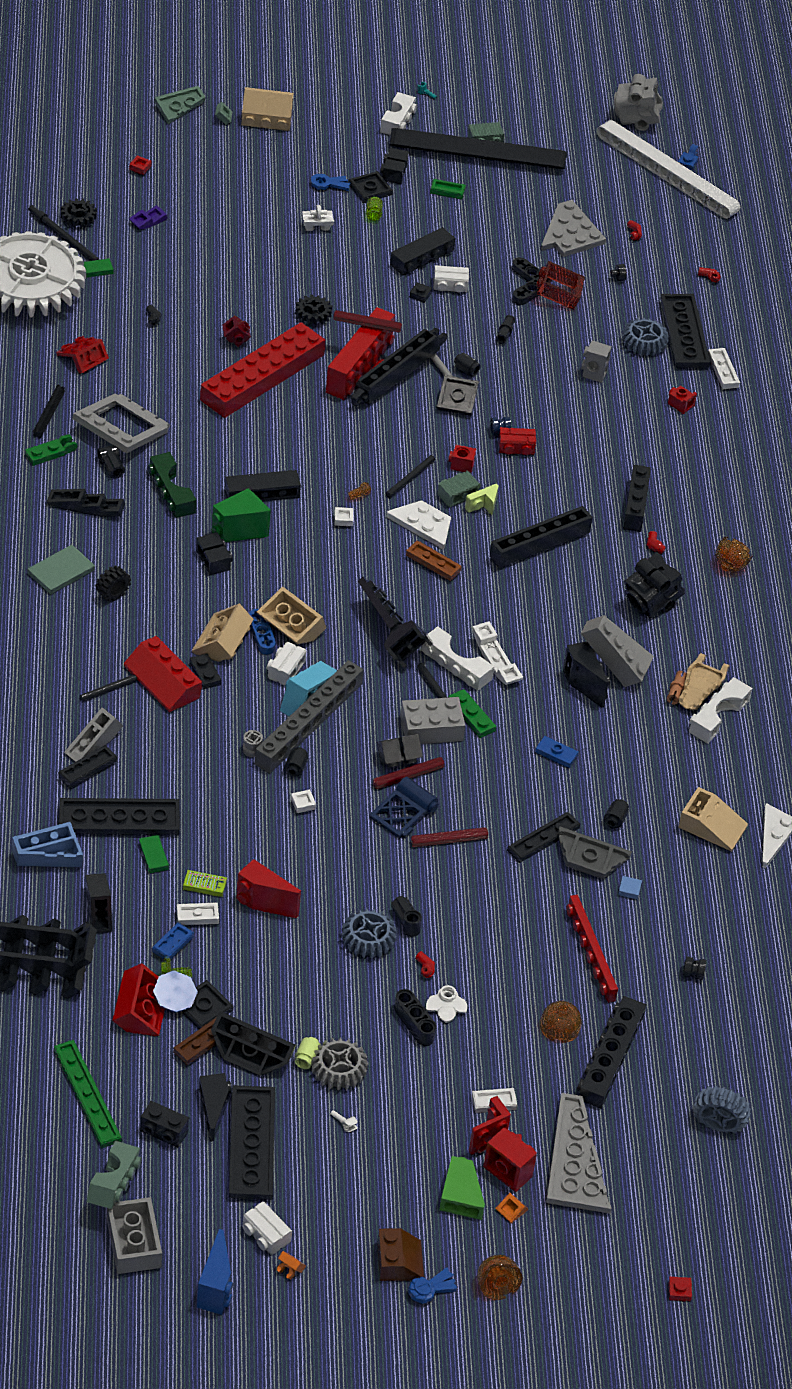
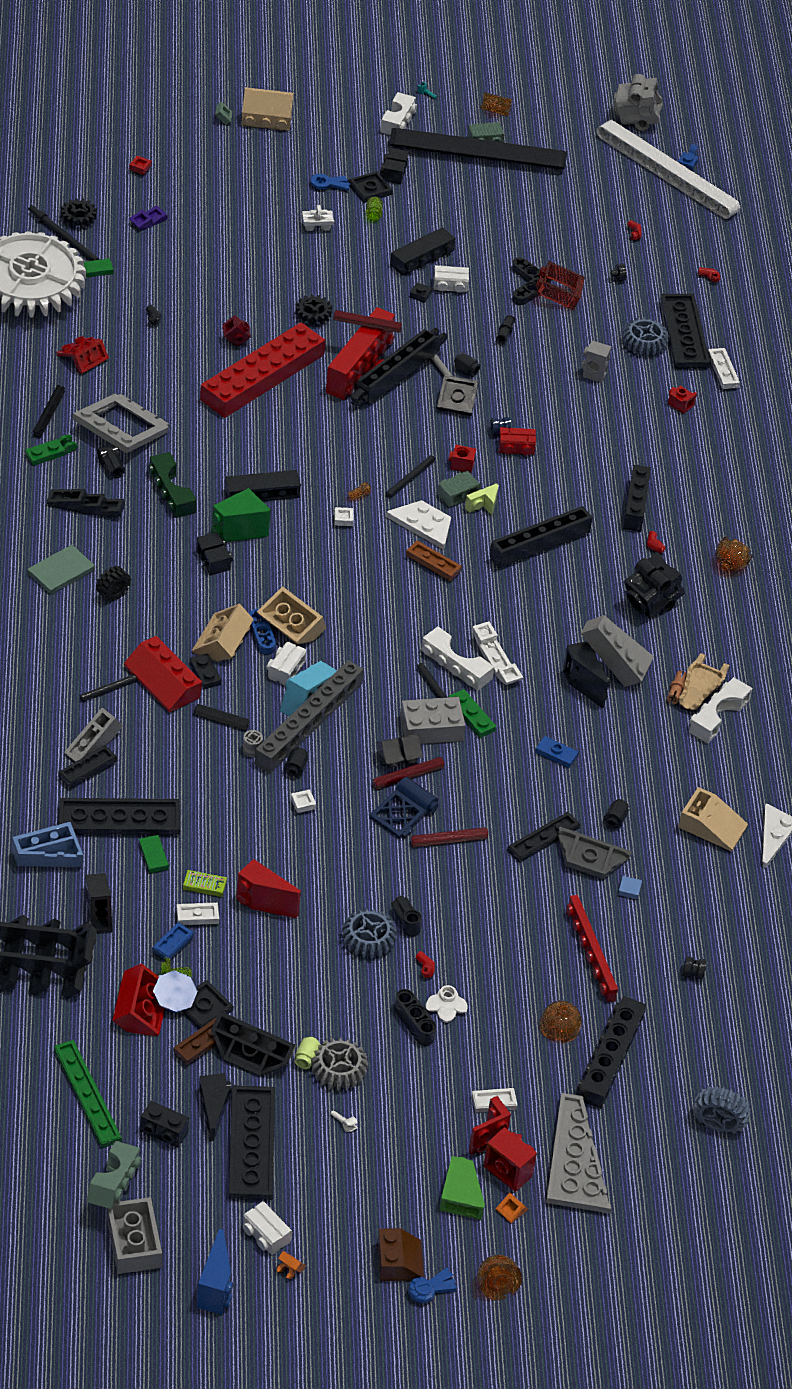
(179, 103): sand green wing -> none
(221, 716): none -> black axle
(404, 637): black hinge -> none
(447, 189): green tile -> none
(496, 103): none -> clear orange hips
(571, 231): light grey wing -> none
(680, 1288): red plate -> none

